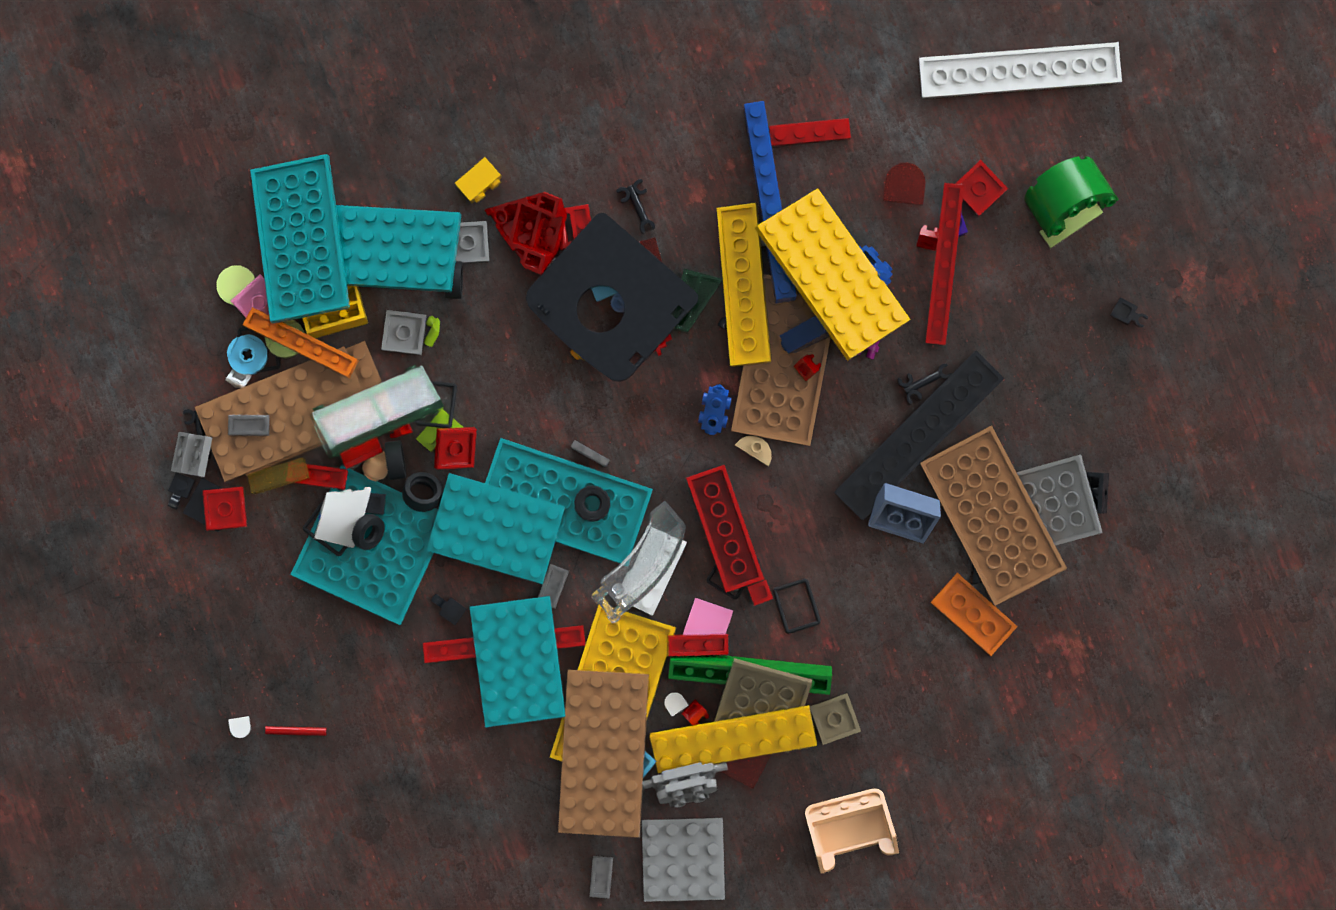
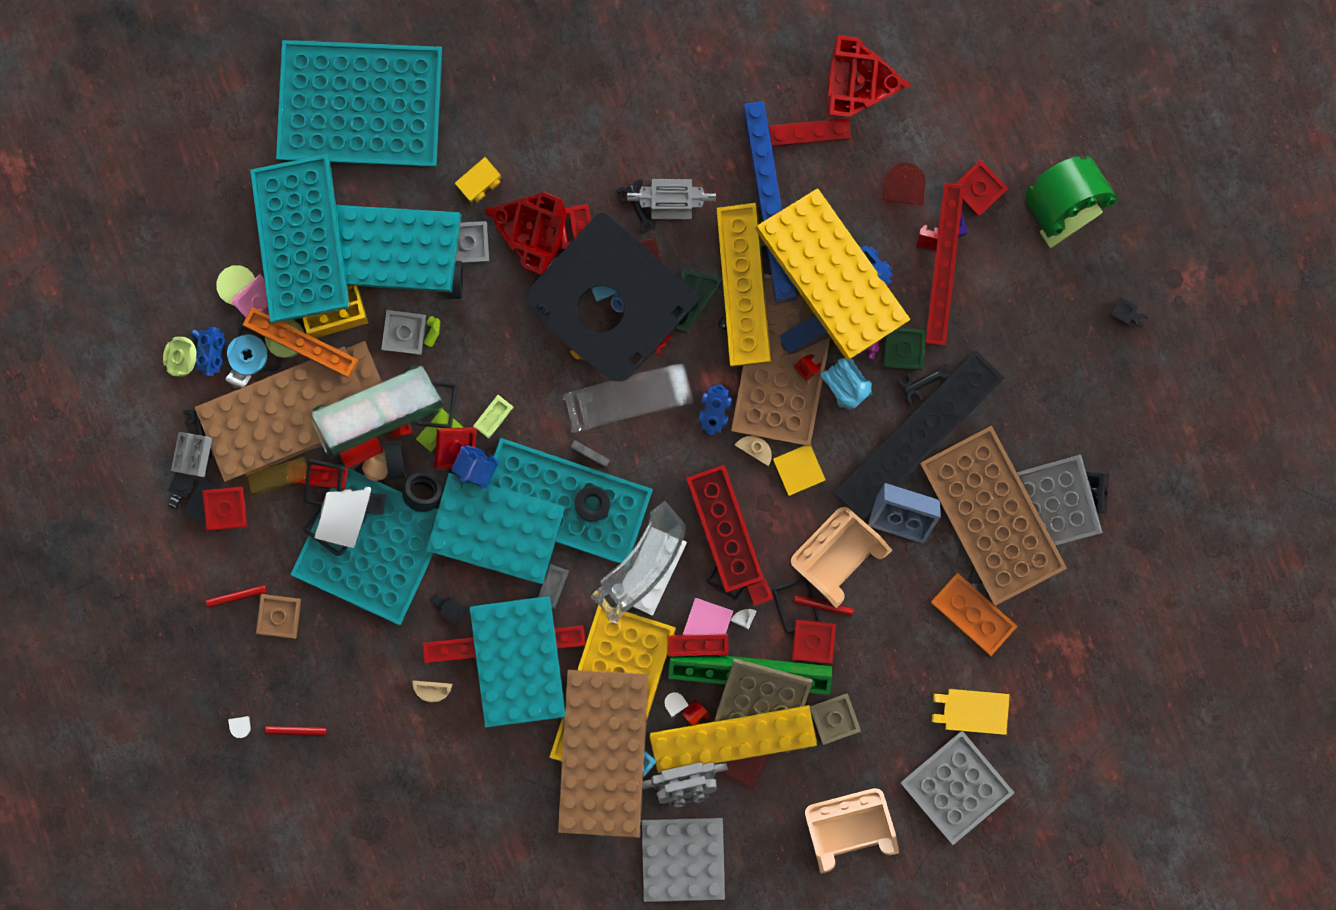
(179, 356): none -> yellowish green tile
(209, 350): none -> blue brick
(236, 596): none -> red bar
(248, 425): flat silver tile -> none
(278, 616): none -> medium nougat tile
(308, 479): none -> black piece
(359, 103): none -> teal plate
(360, 528): black tyre -> none
(431, 690): none -> tan plate
(474, 466): none -> blue brick
(493, 416): none -> yellowish green plate
(601, 877): flat silver tile -> none
(630, 398): none -> clear windscreen
(671, 198): none -> light grey piece
(744, 617): none -> white tile
(799, 469): none -> yellow tile
(813, 641): none -> red plate
(823, 605): none -> red bar
(836, 552): none -> light nougat windscreen
(847, 383): none -> medium azure piece
(858, 78): none -> red wedge
(905, 349): none -> dark green plate
(957, 787): none -> light grey plate
(973, 711): none -> yellow tile
(1020, 70): white plate -> none

